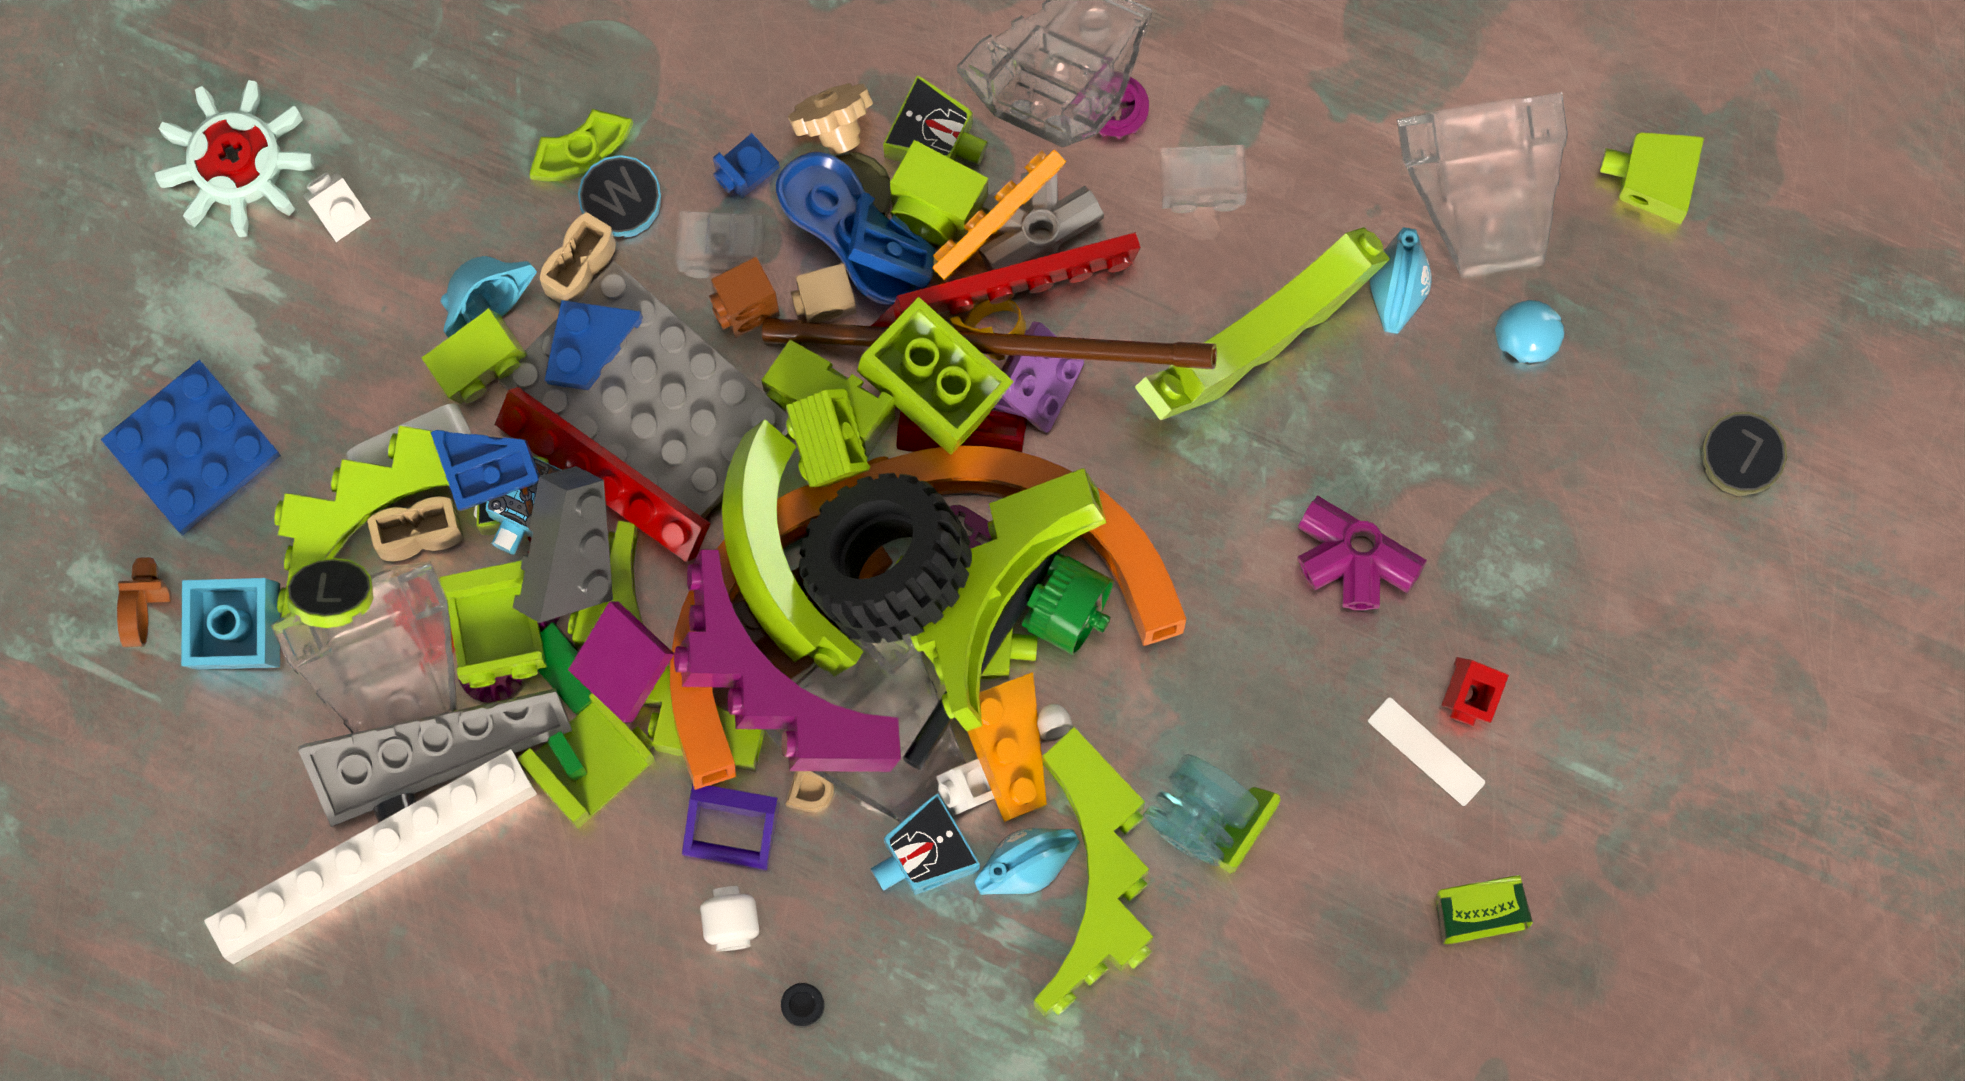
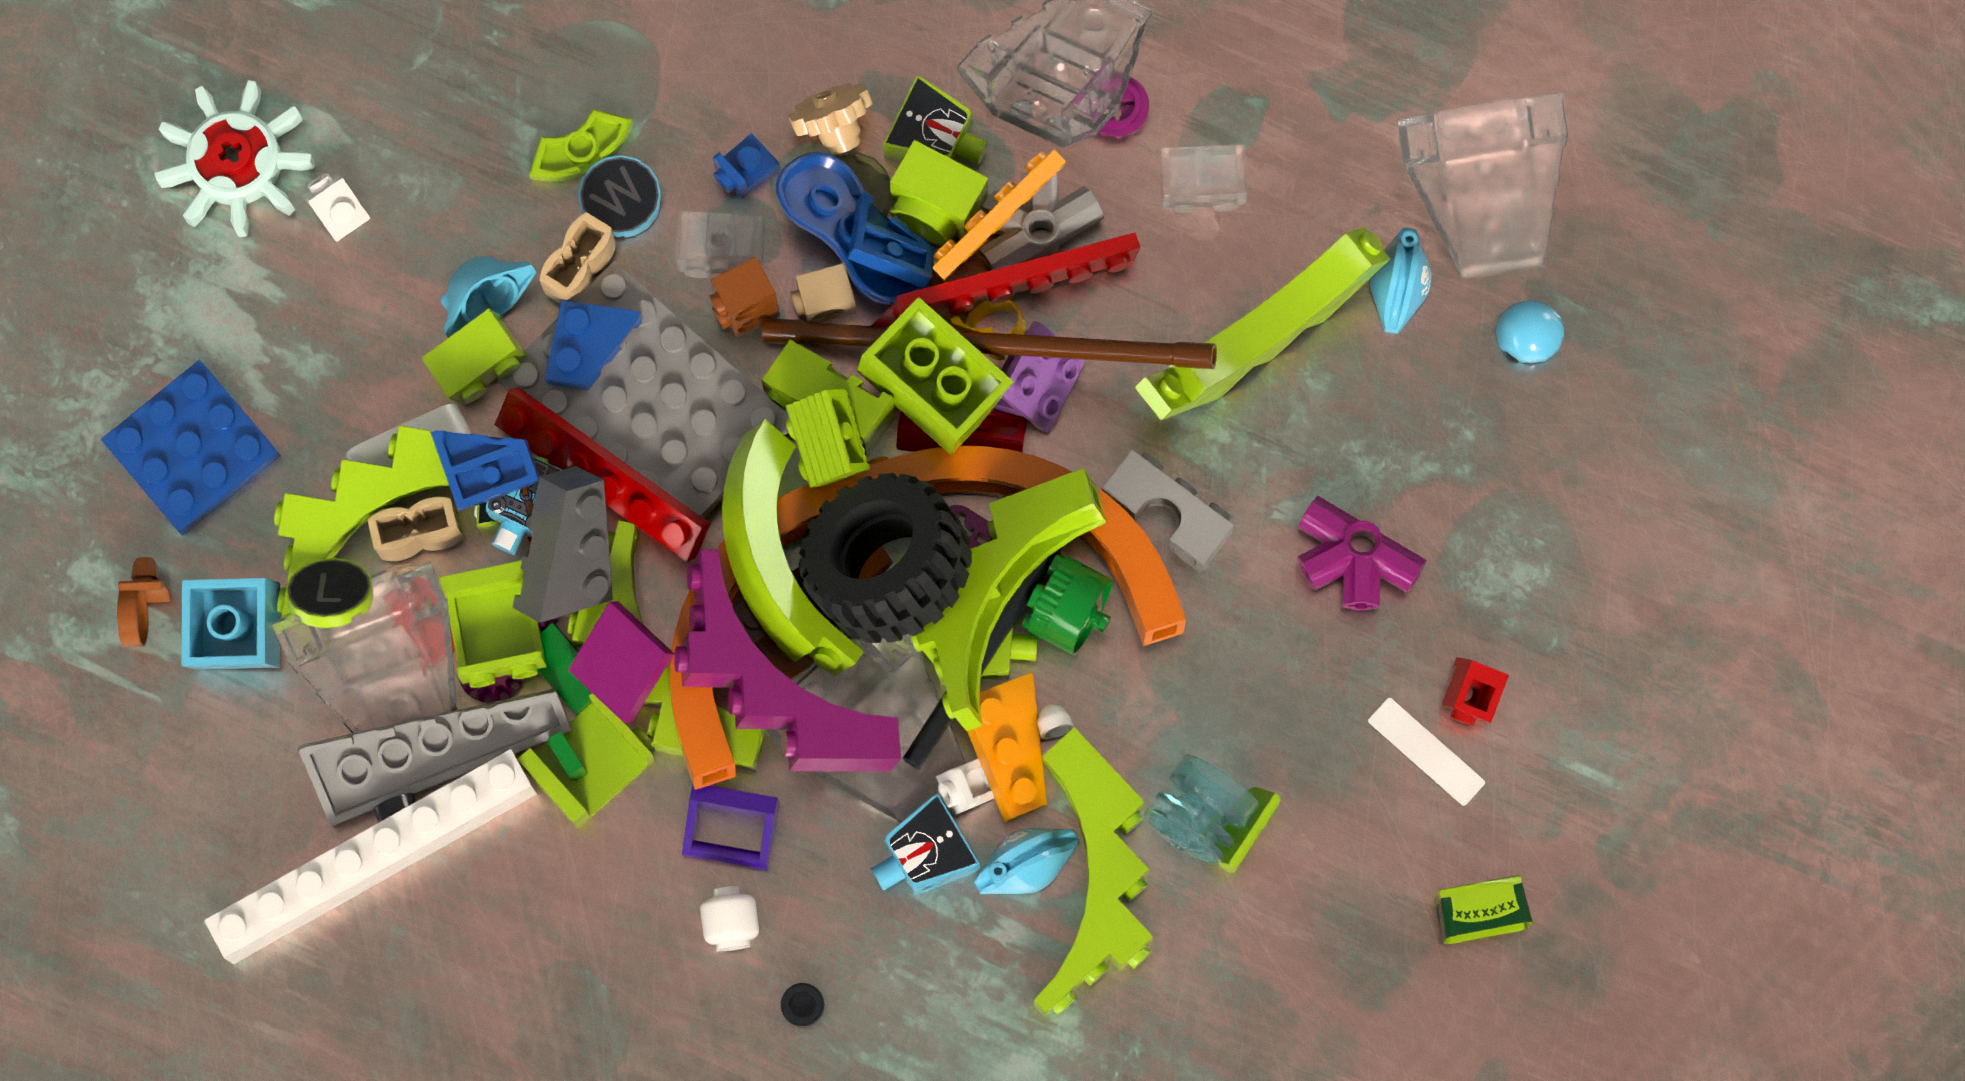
(809, 792): tan tile -> none
(1201, 529): none -> light grey arch
(1657, 172): lime torso -> none
(1744, 453): black tile -> none

